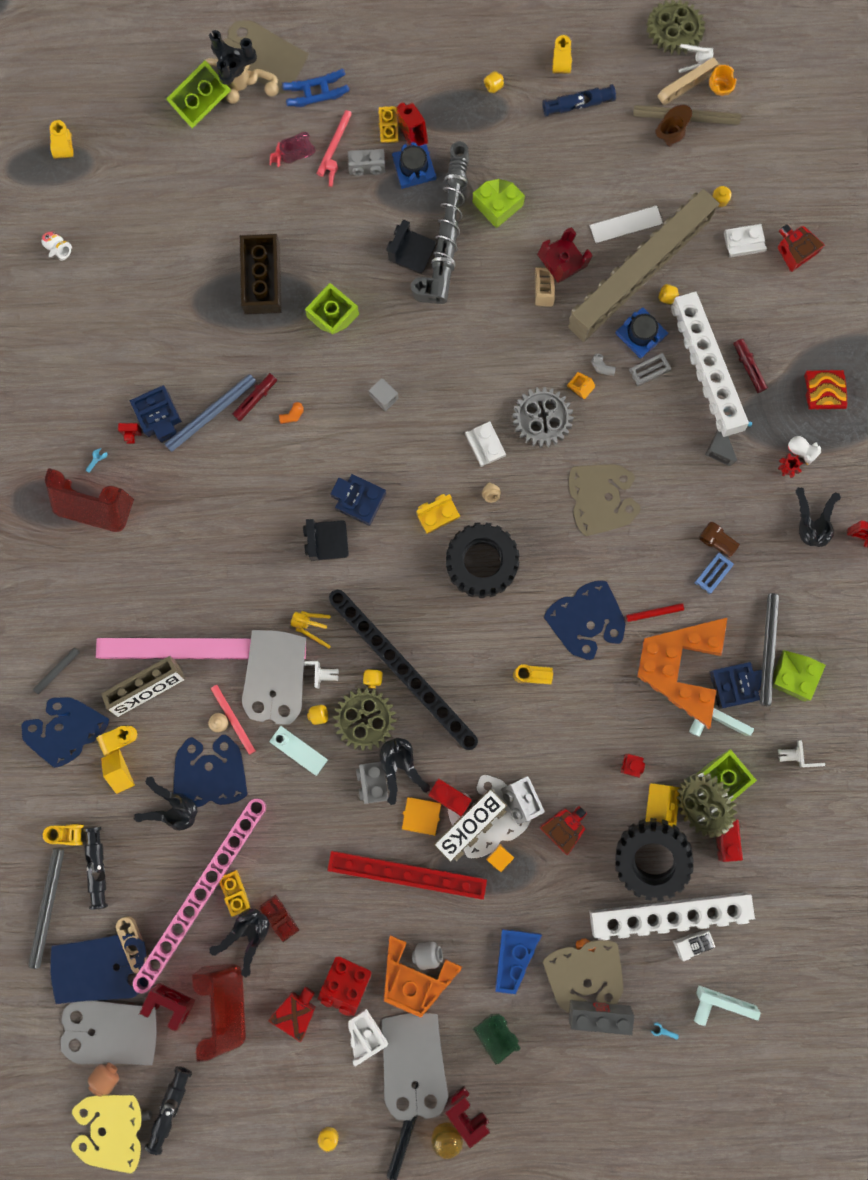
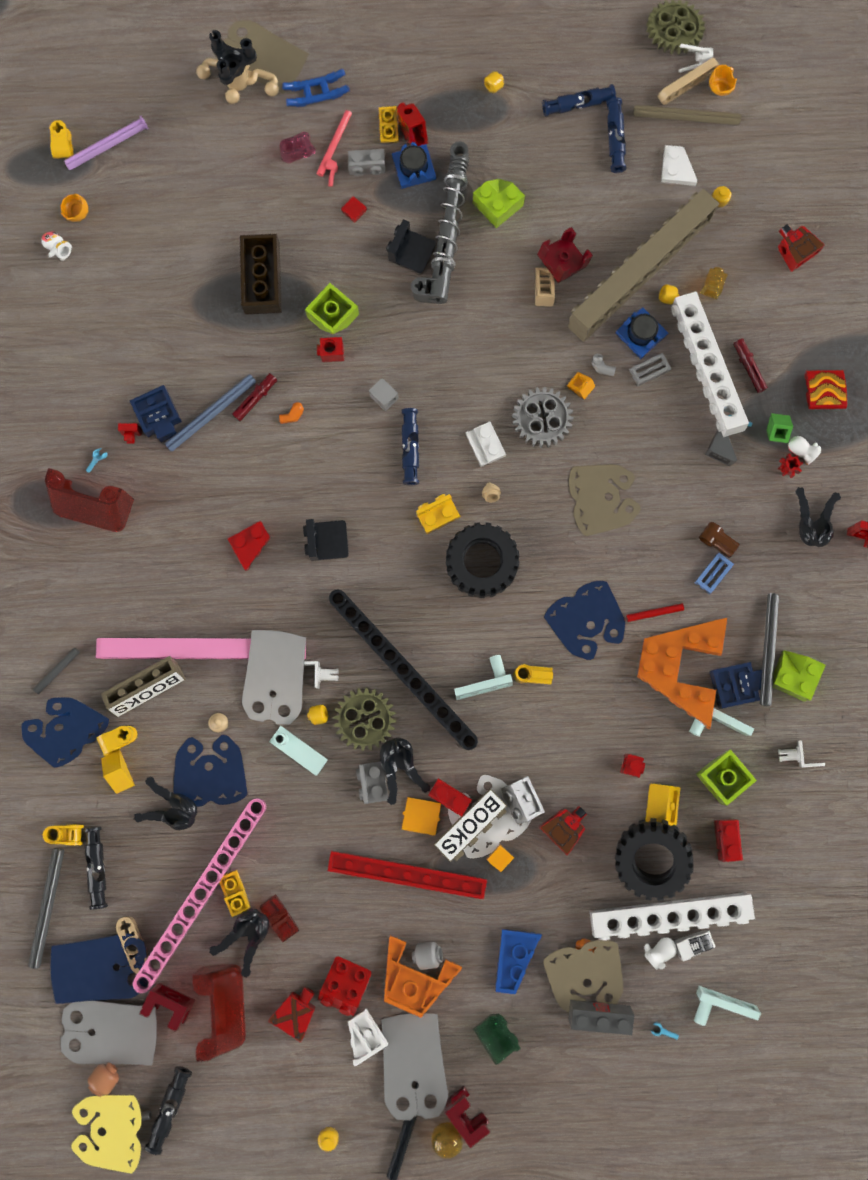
(74, 208): none -> light orange hair
(106, 143): none -> lavender axle
(198, 94): lime slope -> none
(233, 720): coral bar -> none
(249, 543): none -> red wing
(276, 157): coral hand -> none
(302, 620): yellow plant -> none
(336, 355): none -> red brick
(354, 209): none -> red tile
(358, 498): dark blue piece -> none
(372, 678): yellow piece -> none
(410, 454): none -> dark blue piece
(500, 681): none -> light aqua piece
(562, 55): yellow piece -> none
(616, 135): none -> dark blue piece
(626, 224): white sticker -> none
(662, 952): none -> white animal
(673, 126): reddish brown piece -> none
(677, 167): none -> white wing
(706, 804): olive gear -> none
(714, 283): none -> clear yellow brick
(745, 240): white plate -> none
(779, 428): none -> bright green brick

